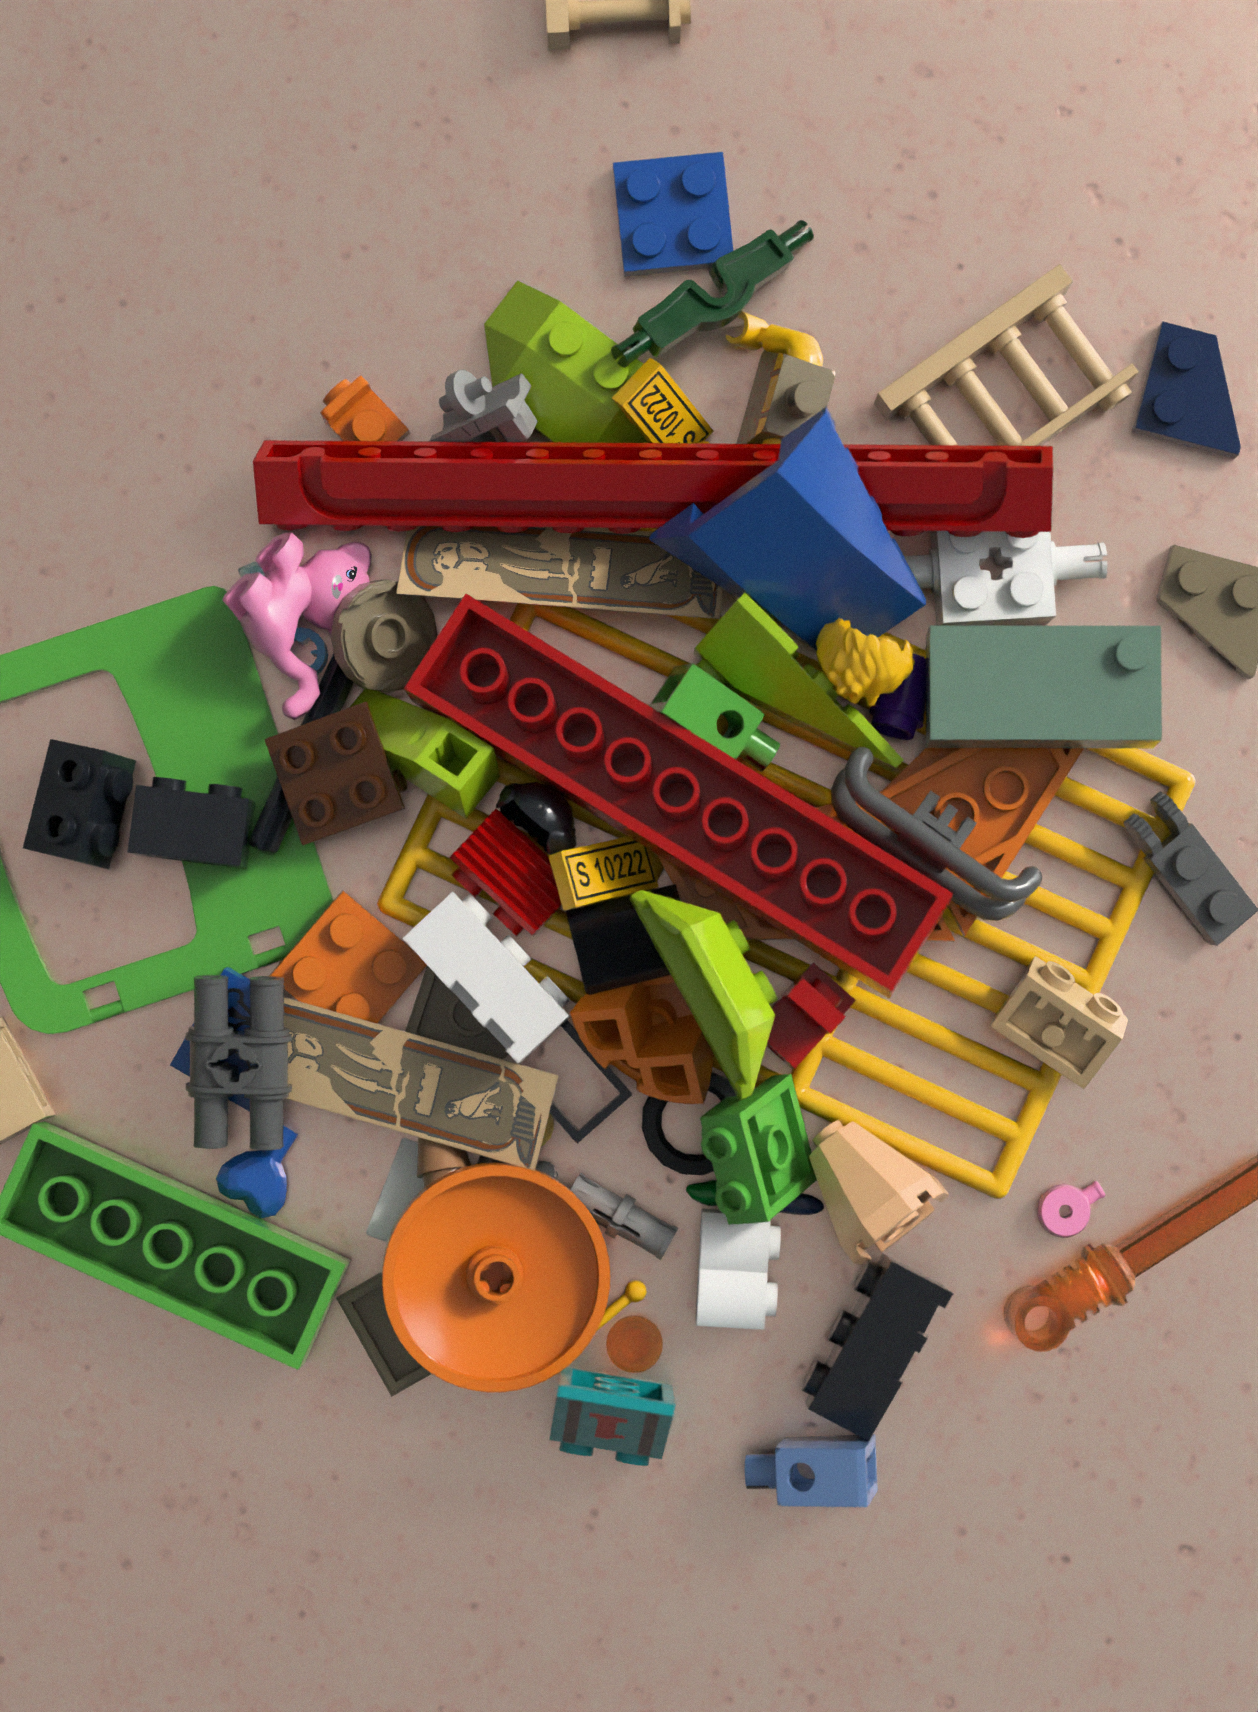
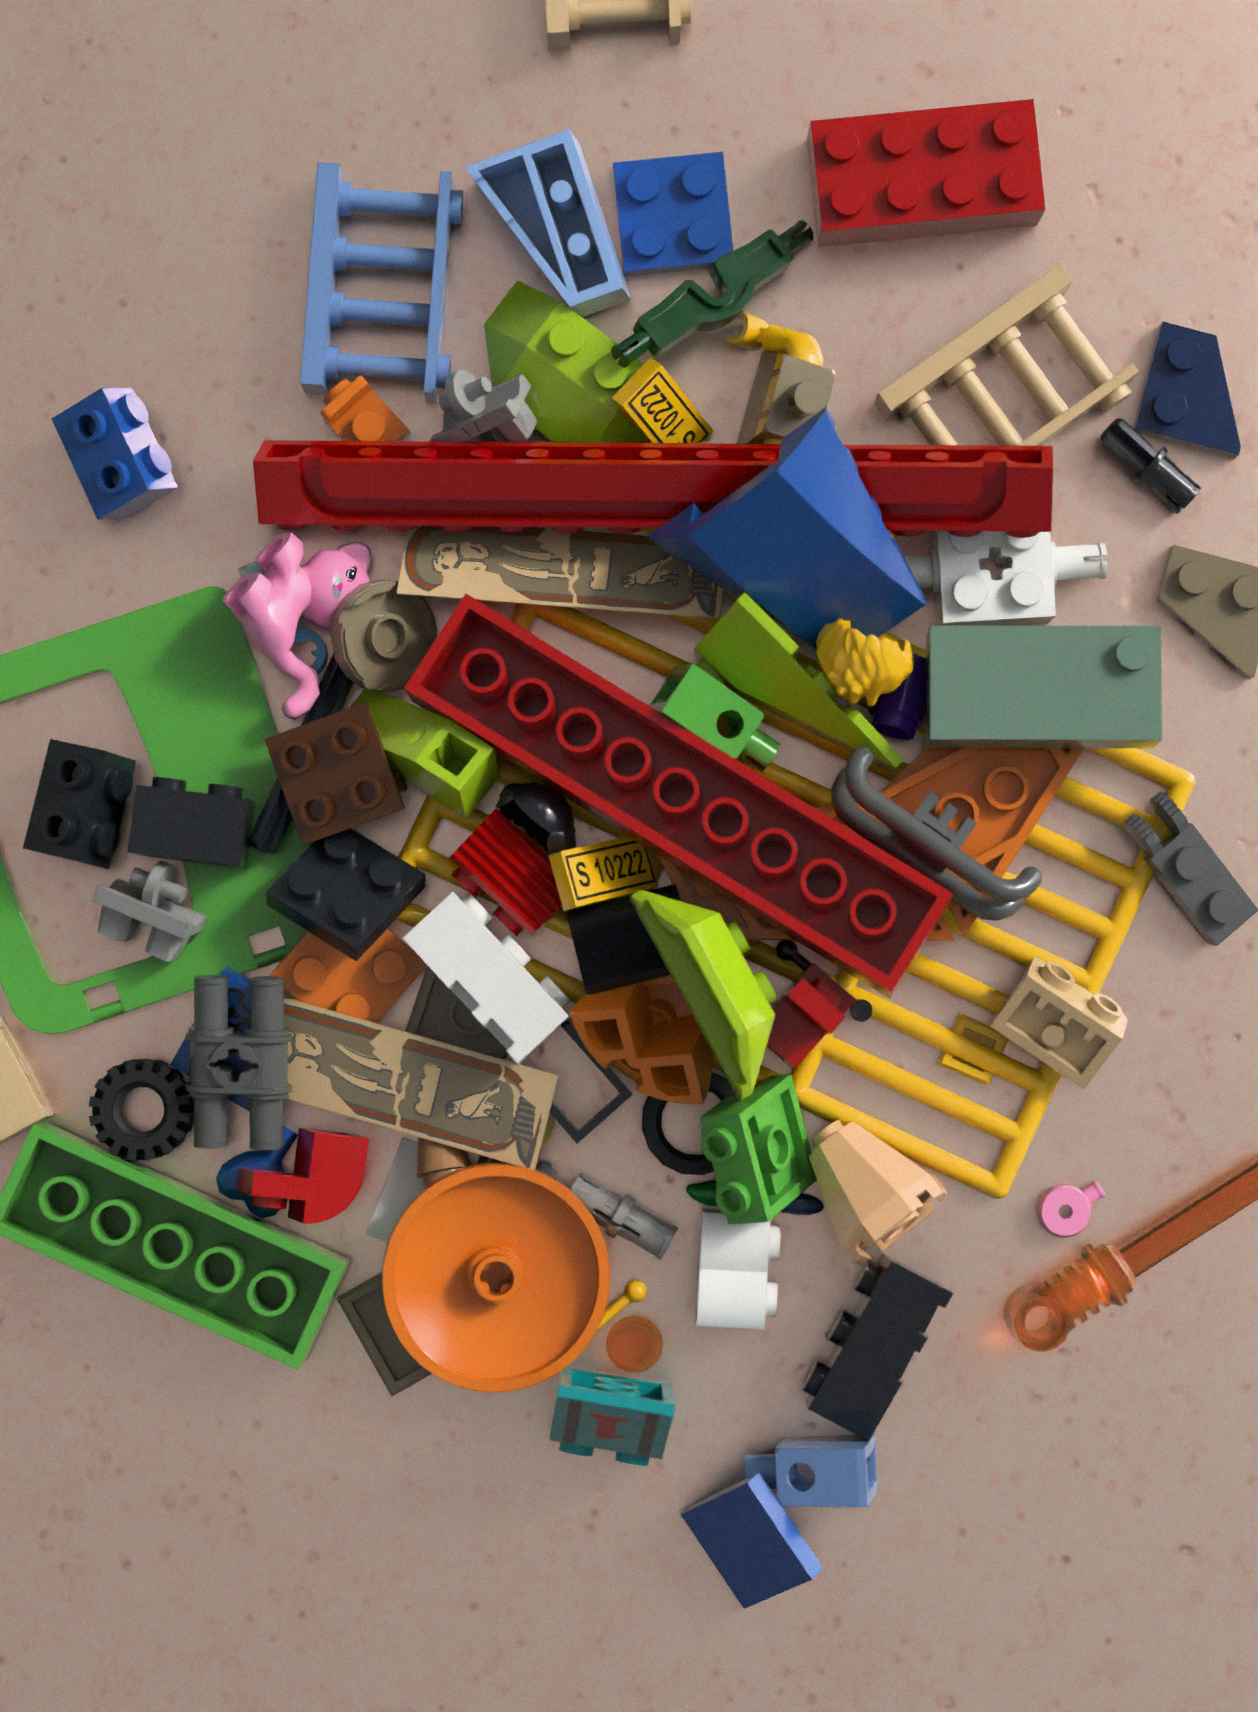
(108, 1116): none -> black tyre
(115, 452): none -> blue brick
(127, 904): none -> light grey hips
(323, 1181): none -> red brick
(333, 253): none -> medium blue fence
(346, 891): none -> black plate
(557, 217): none -> light blue wedge
(752, 1541): none -> blue tile
(788, 950): none -> black hinge
(925, 173): none -> red brick
(980, 1033): none -> yellow tile
(1150, 465): none -> black axle

